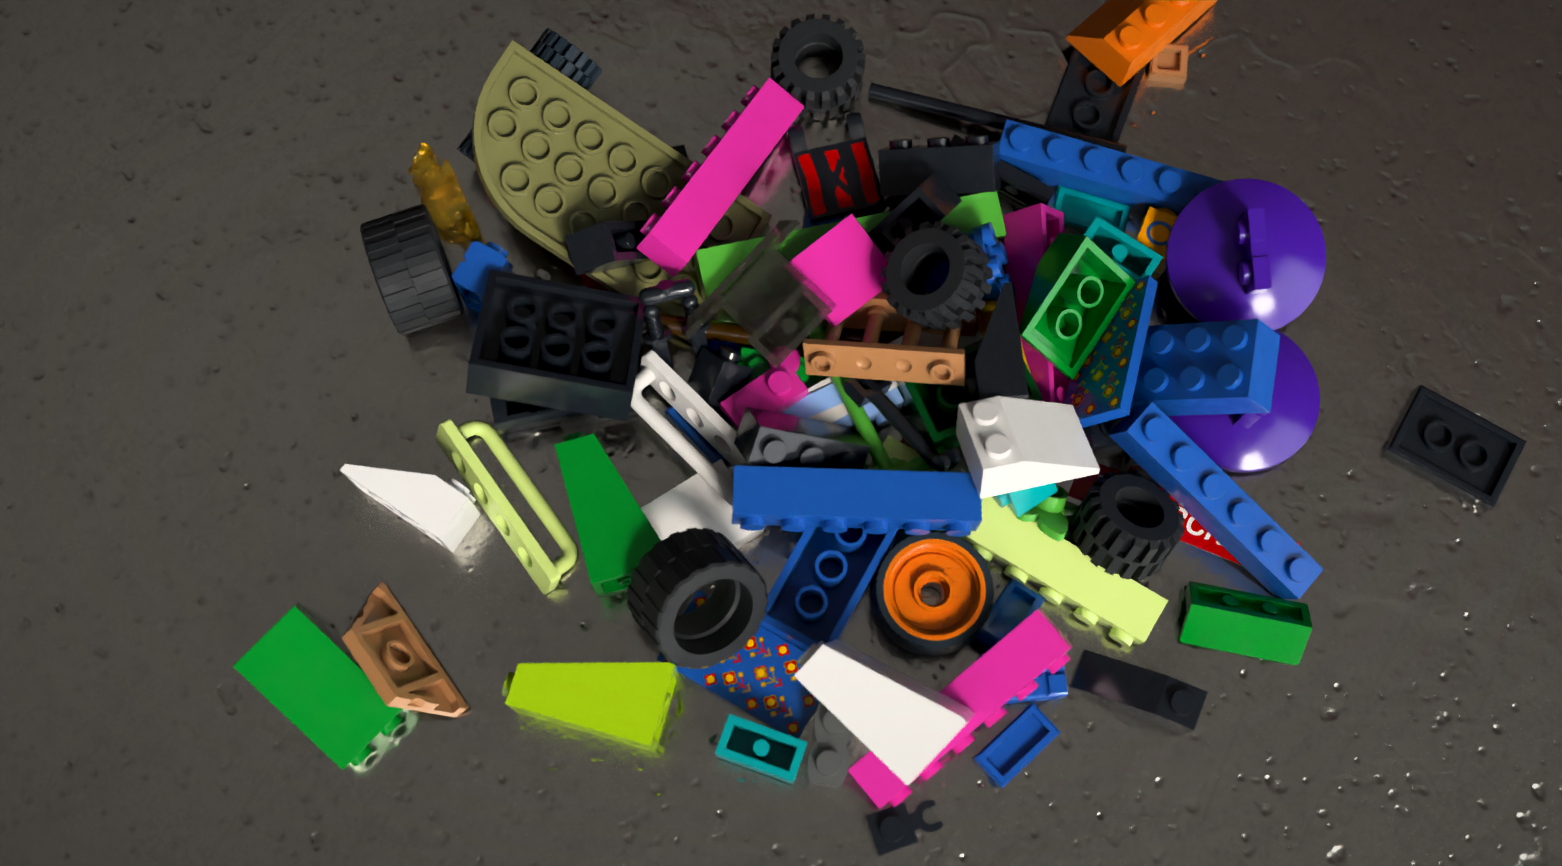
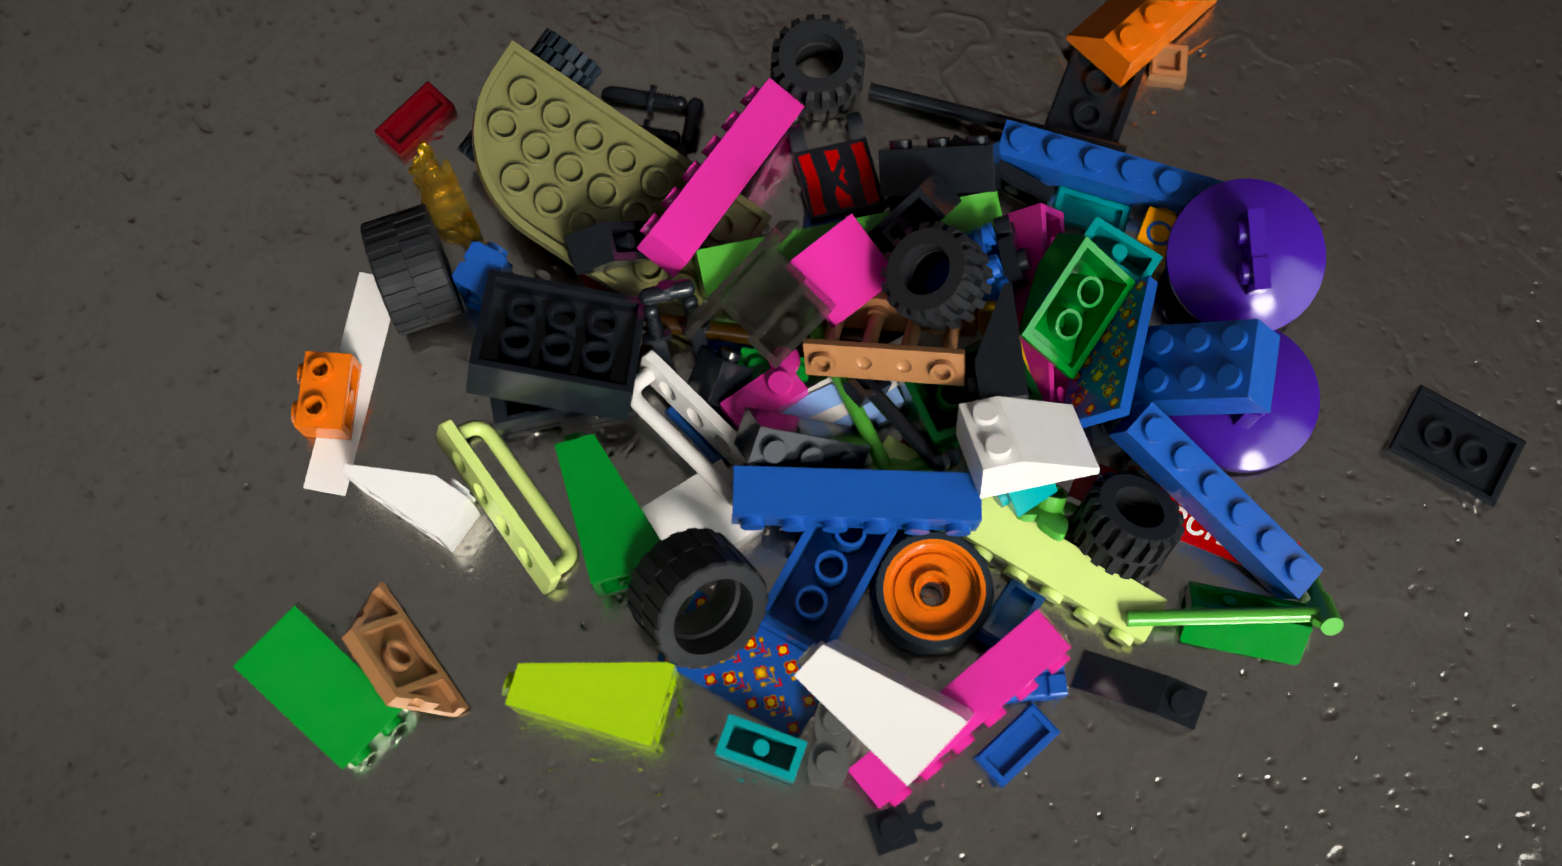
(326, 395): none -> orange brick
(365, 339): none -> white sticker
(414, 120): none -> dark red tile
(650, 98): none -> black piece
(1013, 259): none -> black plate
(1318, 610): none -> bright green bar

